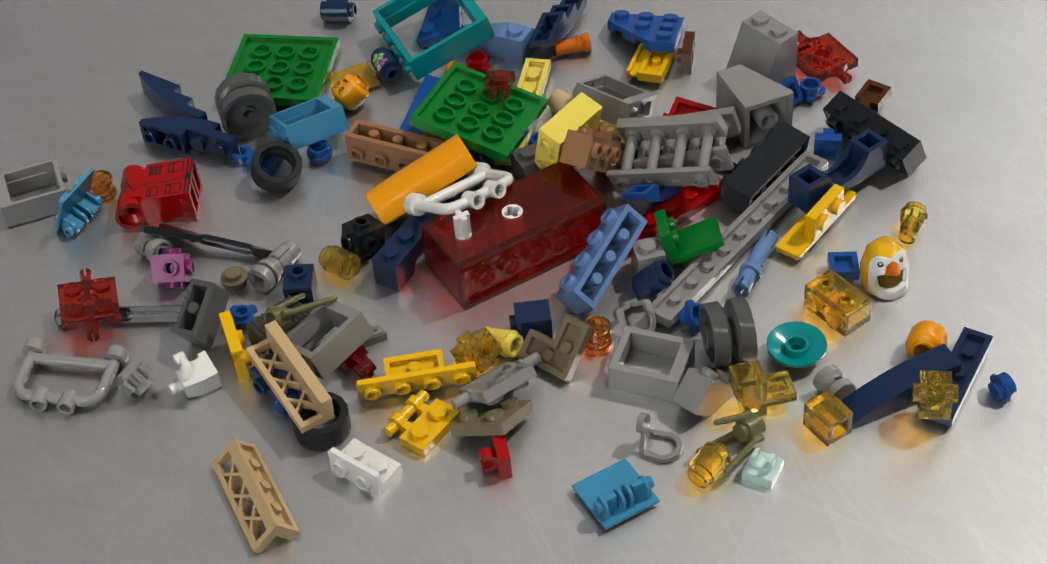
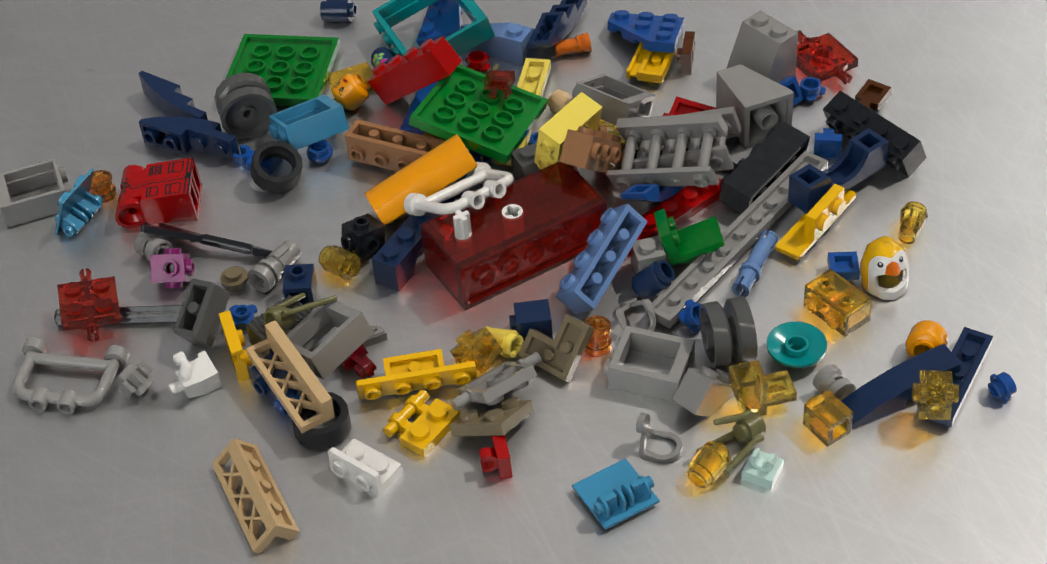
(414, 70): none -> red brick

